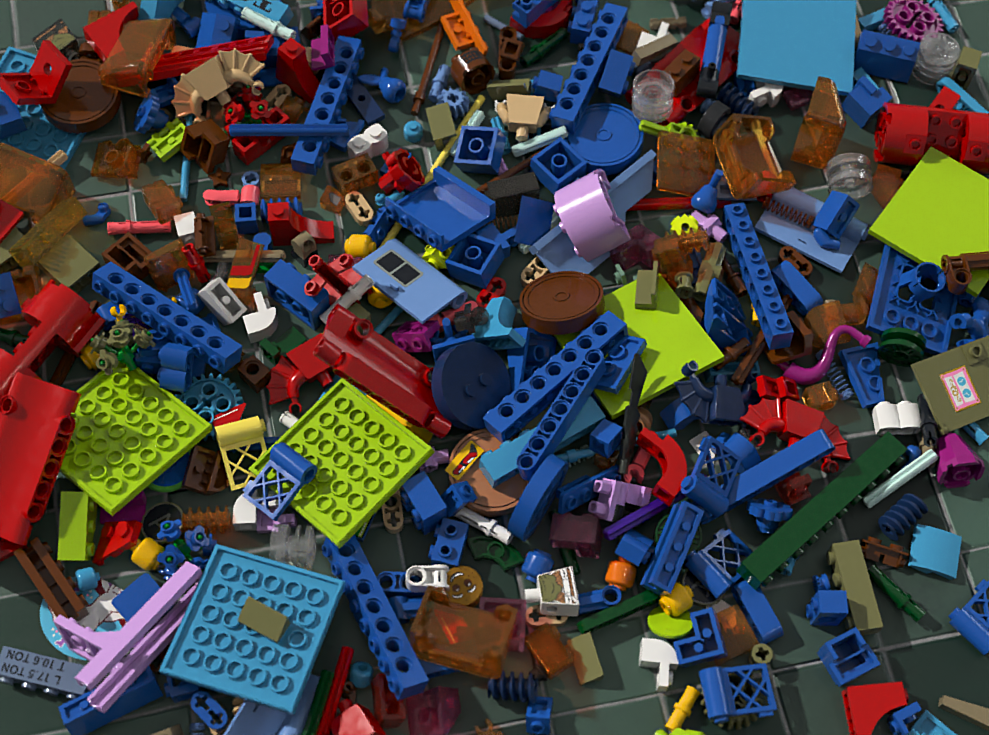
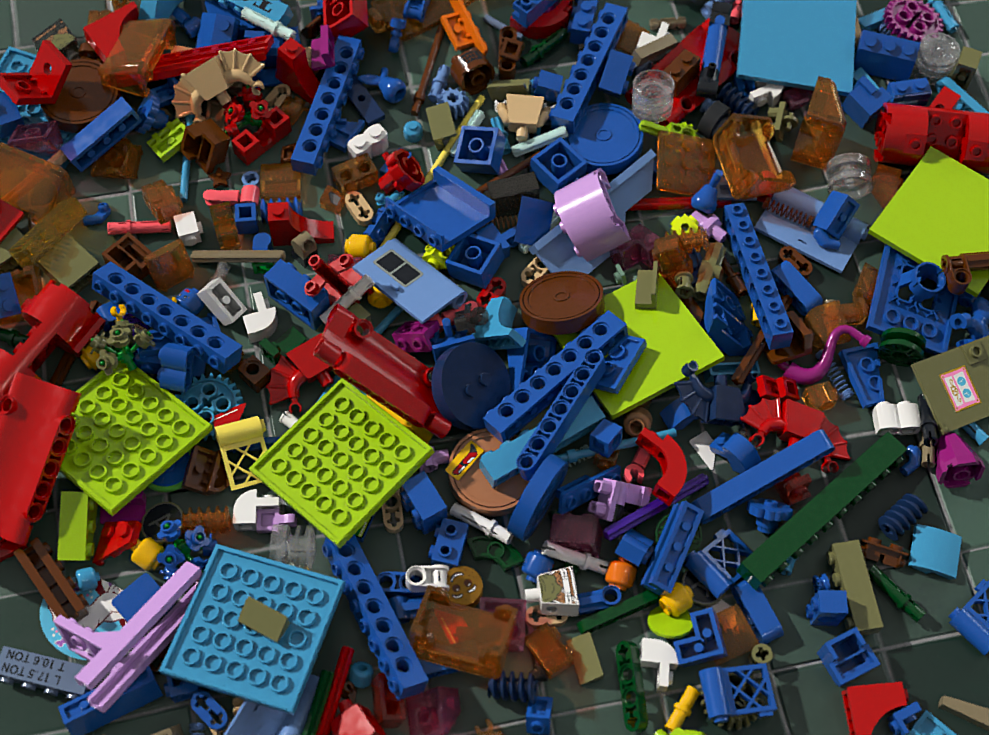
(37, 137): none -> clear pink slope
(101, 134): none -> blue brick
(143, 154): reddish brown piece -> none
(182, 277): blue axle -> none
(196, 262): red pin -> none
(204, 235): reddish brown hinge -> none
(244, 270): clear orange door -> none
(289, 130): blue axle -> none
(289, 464): blue piece -> none
(457, 497): blue bracket -> none
(583, 560): none -> white pin
(632, 414): pearl dark grey sword -> none
(634, 685): none -> dark green beam
(705, 491): blue piece -> none
(732, 352): reddish brown pin -> none
(782, 120): none -> olive hips
(900, 478): light aqua axle -> none
(910, 92): none -> blue brick

